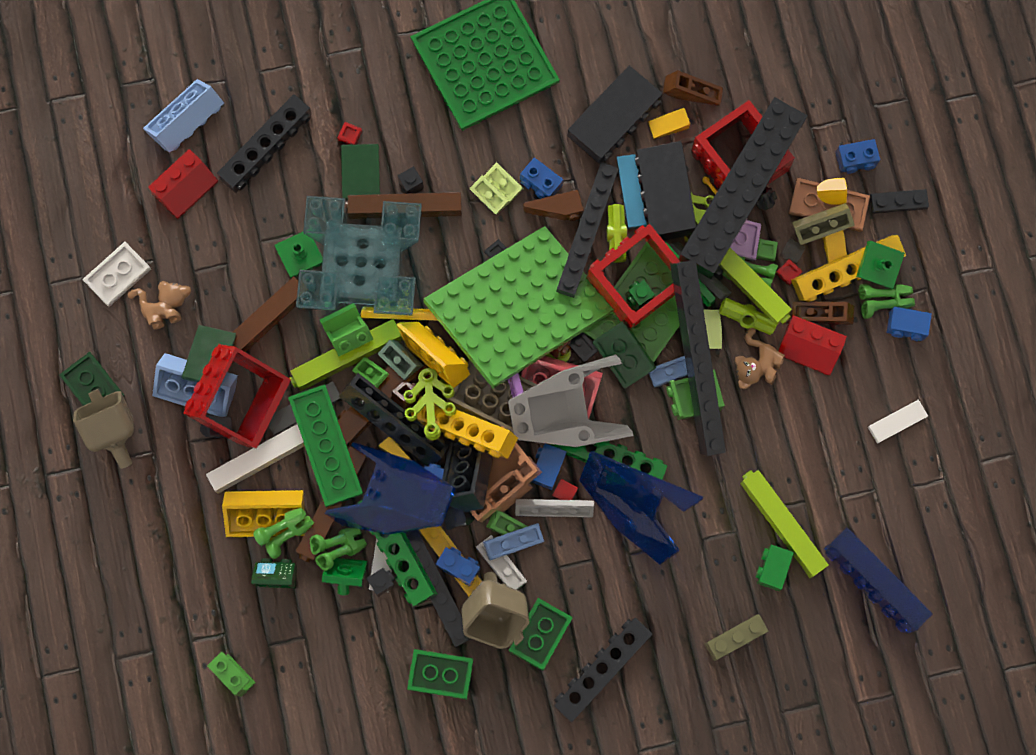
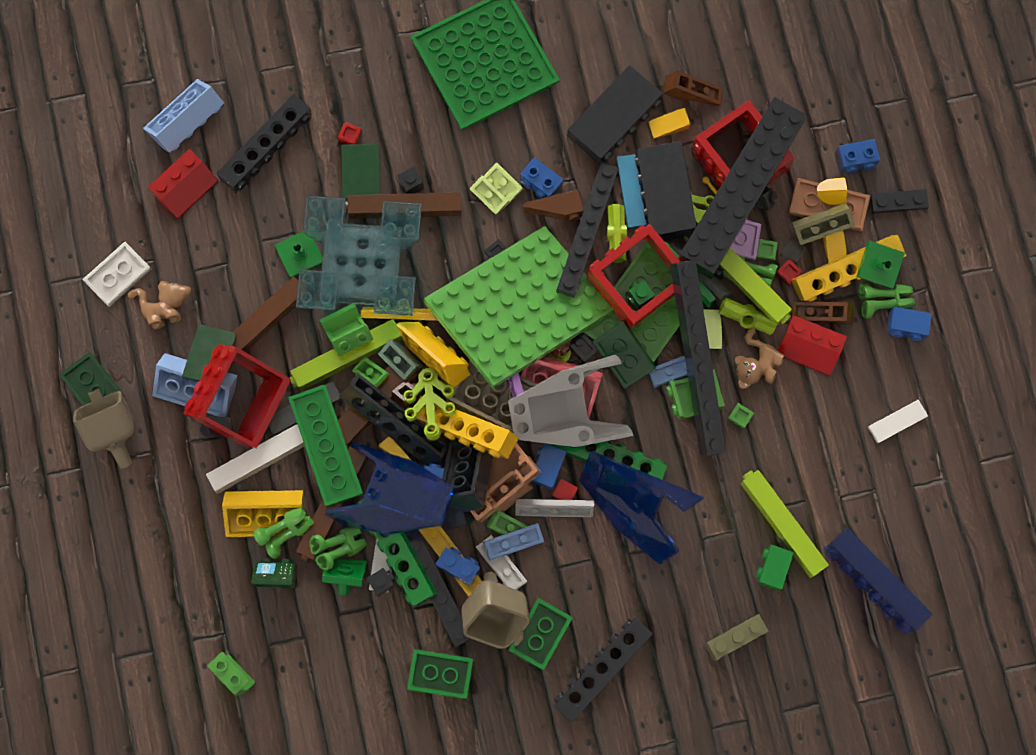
(740, 416): none -> bright green tile

